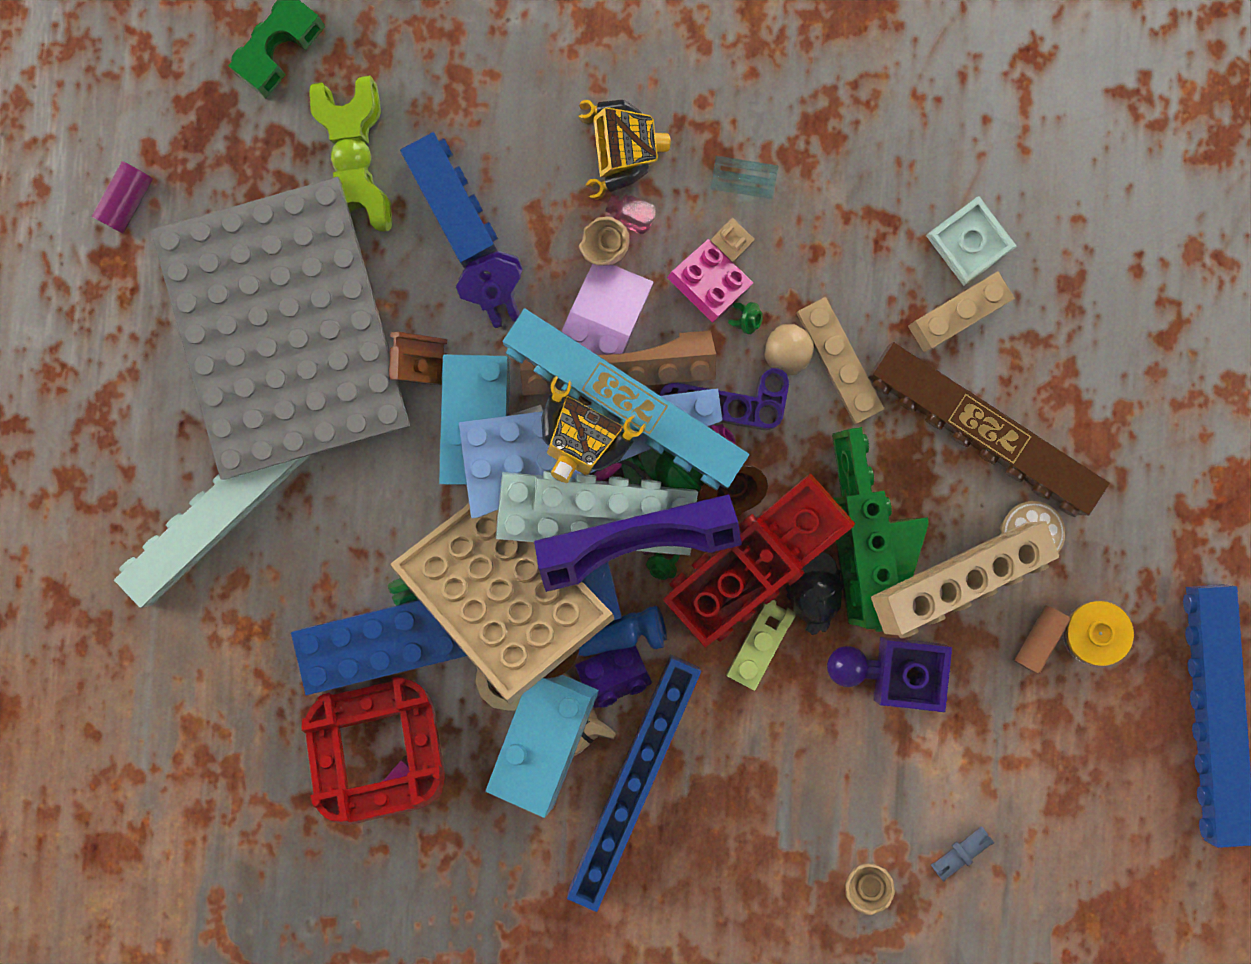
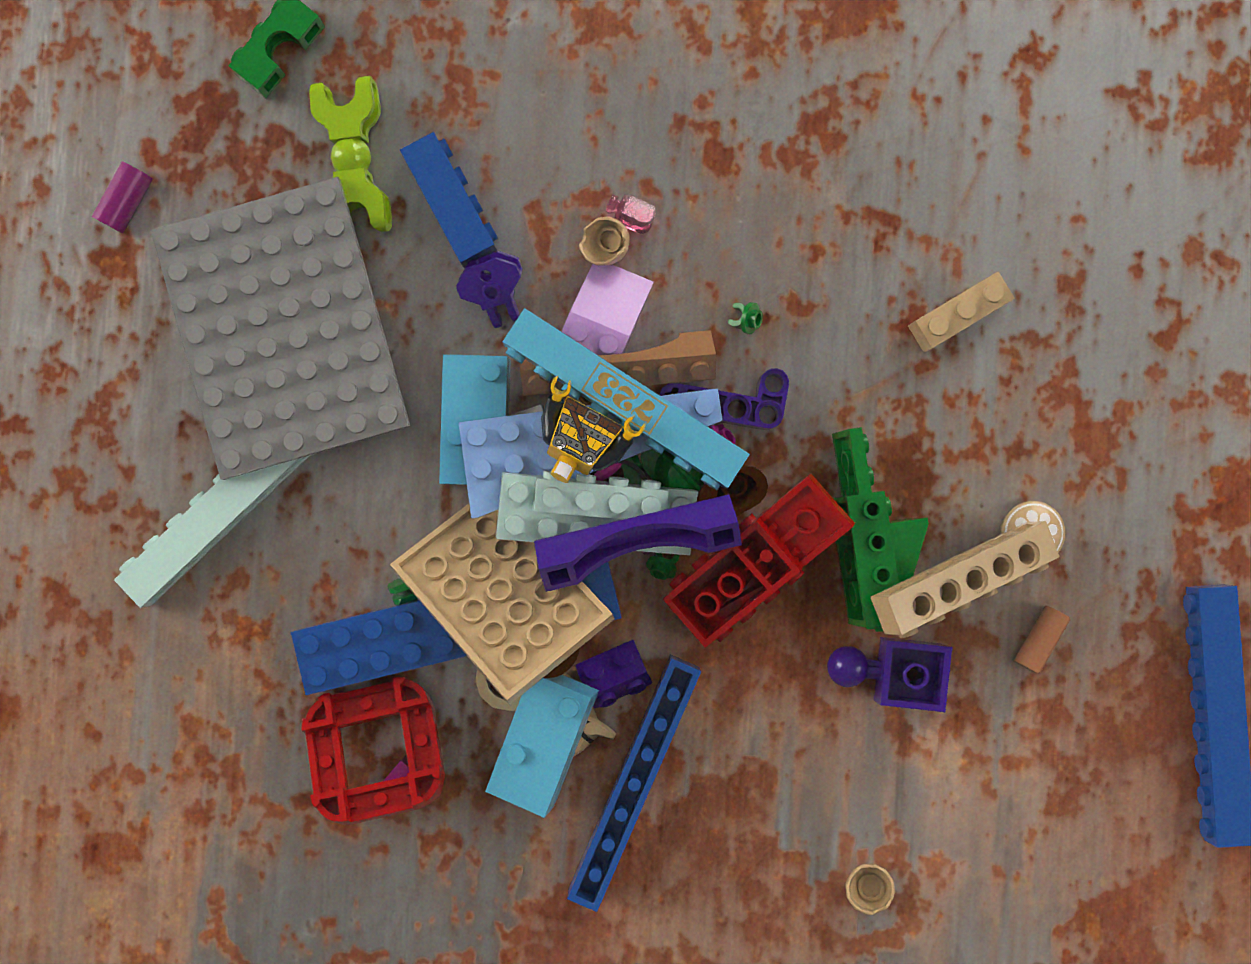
(416, 358): dark orange plate -> none
(623, 142): torso -> none
(626, 632): blue piece -> none
(710, 280): dark pink plate -> none
(732, 239): tan tile -> none
(743, 189): clear light blue tile -> none
(760, 645): yellowish green plate -> none
(789, 349): tan hair -> none
(817, 593): black hair -> none
(840, 360): tan plate -> none
(962, 853): sand blue pin -> none
(971, 240): light aqua plate -> none
(987, 430): reddish brown brick -> none
(1098, 633): yellow piece -> none

